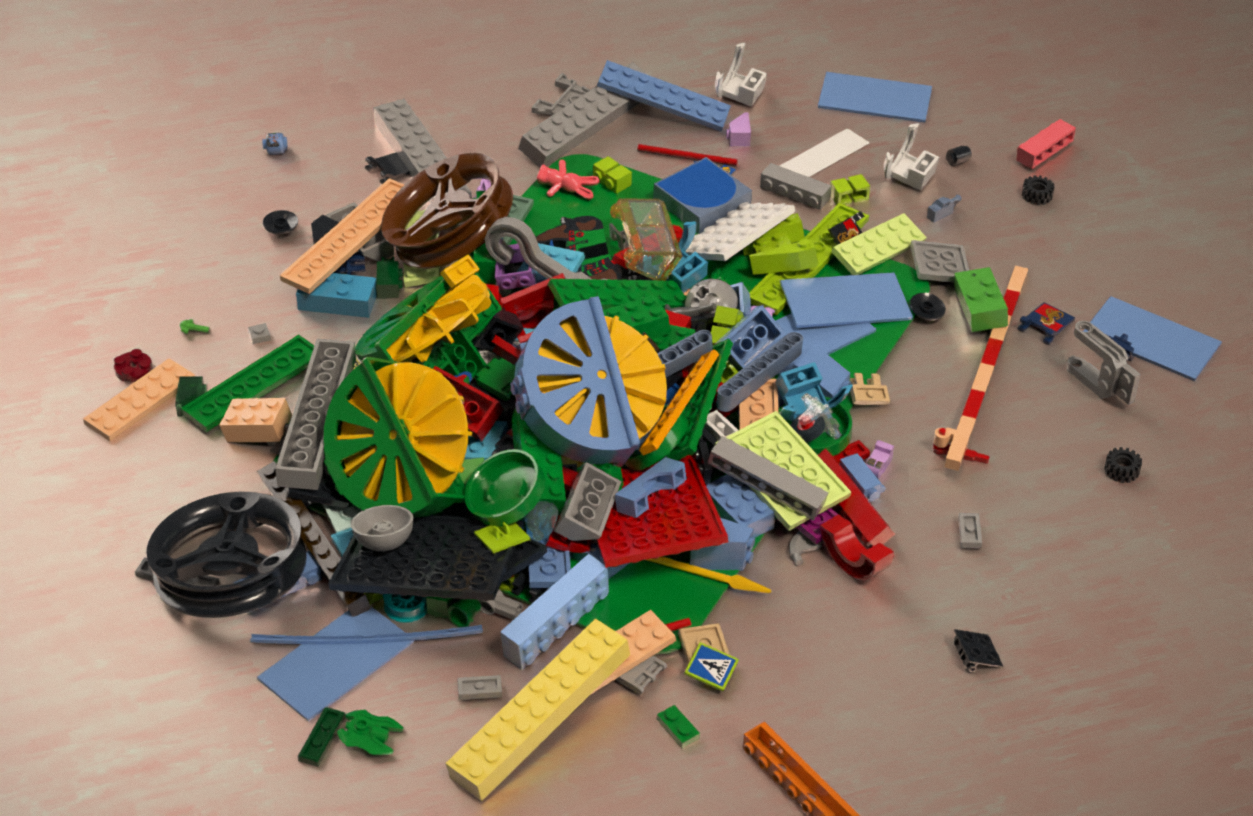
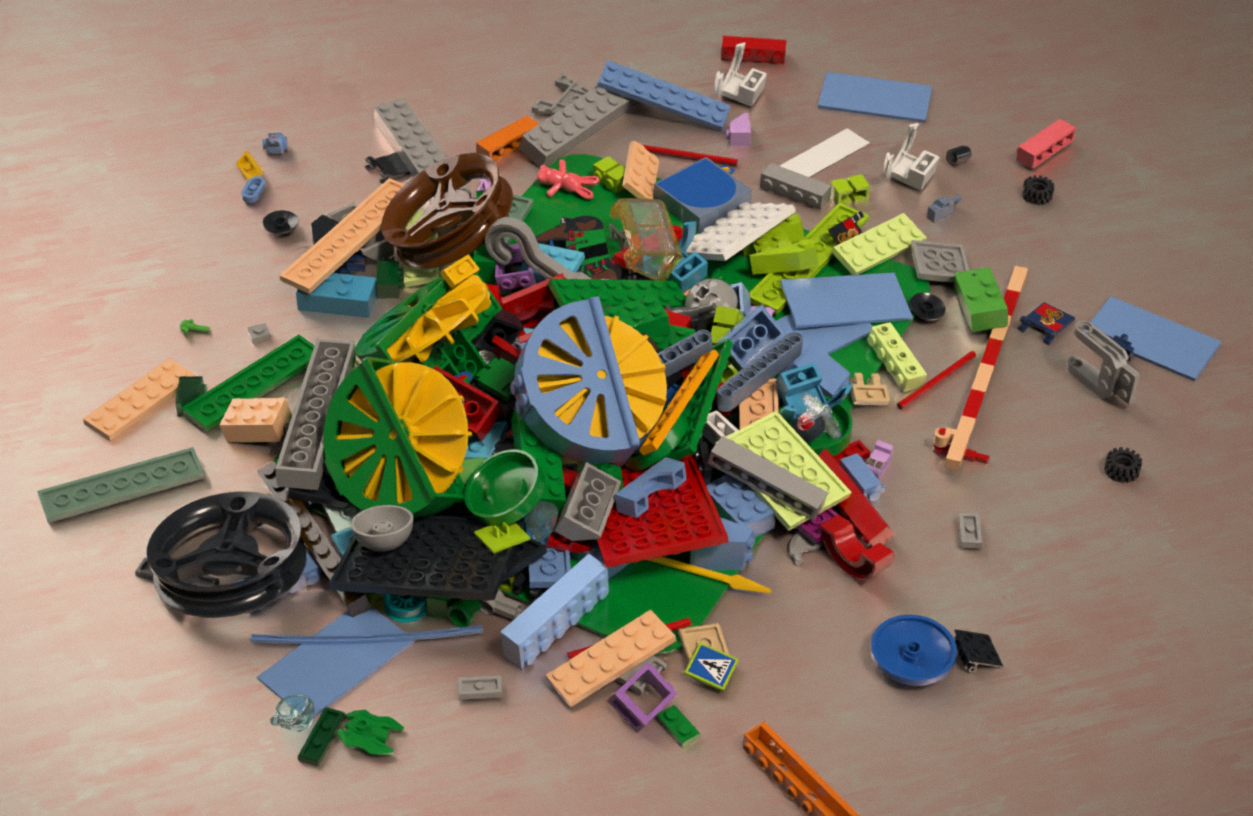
(120, 485): none -> sand green plate
(123, 365): dark red plate -> none
(249, 166): none -> yellow plate
(253, 189): none -> medium blue plate
(294, 713): none -> clear light blue piece
(506, 139): none -> orange brick
(538, 709): light yellow brick -> none
(629, 710): none -> medium lavender window
(640, 171): none -> light nougat plate
(755, 50): none -> red brick
(896, 357): none -> yellowish green brick
(913, 650): none -> blue dish
(937, 379): none -> red piece

